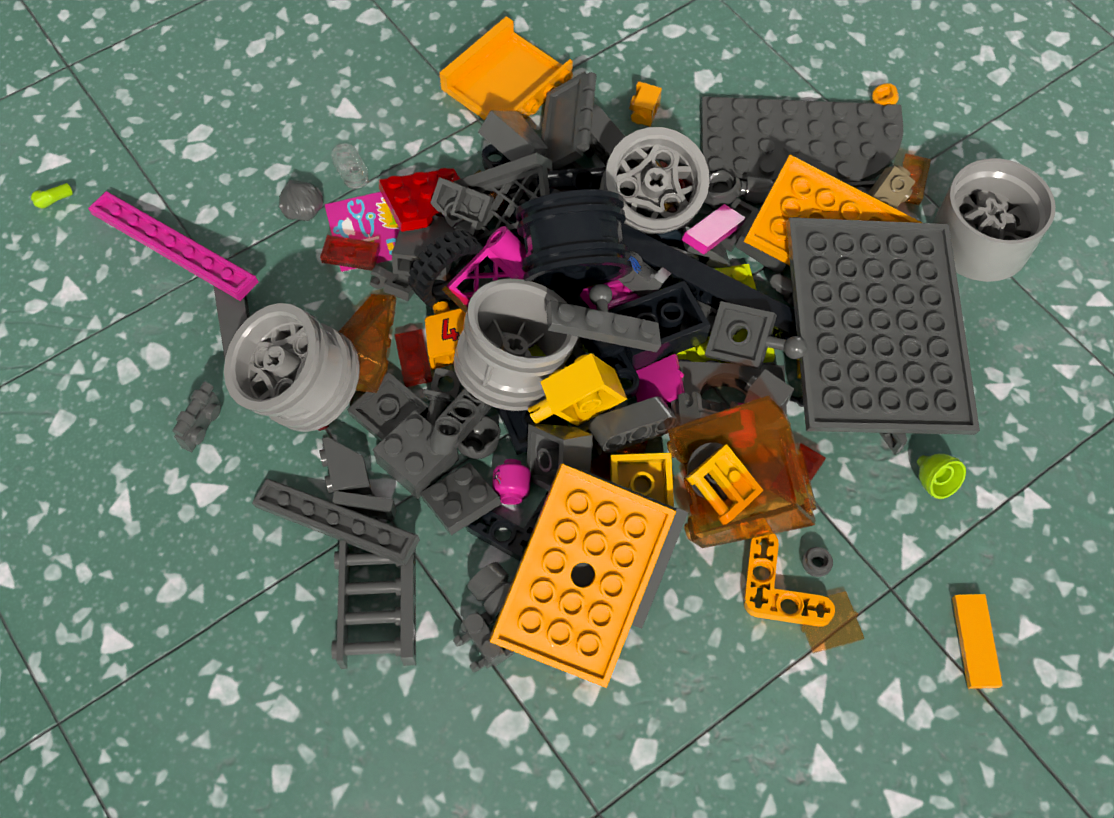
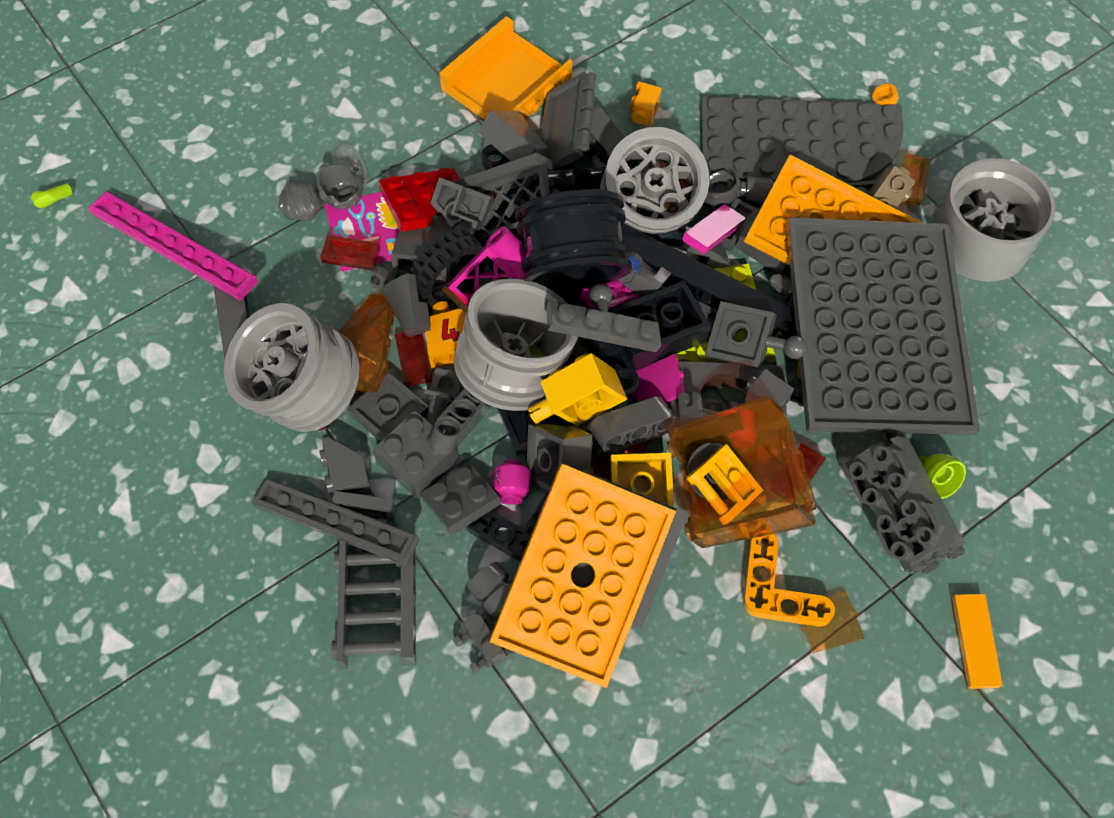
(197, 417): dark grey plate -> none
(339, 186): none -> dark grey hair
(404, 302): none -> dark grey slope
(481, 440): dark grey hair -> none
(820, 554): dark grey plate -> none
(907, 506): none -> dark grey brick

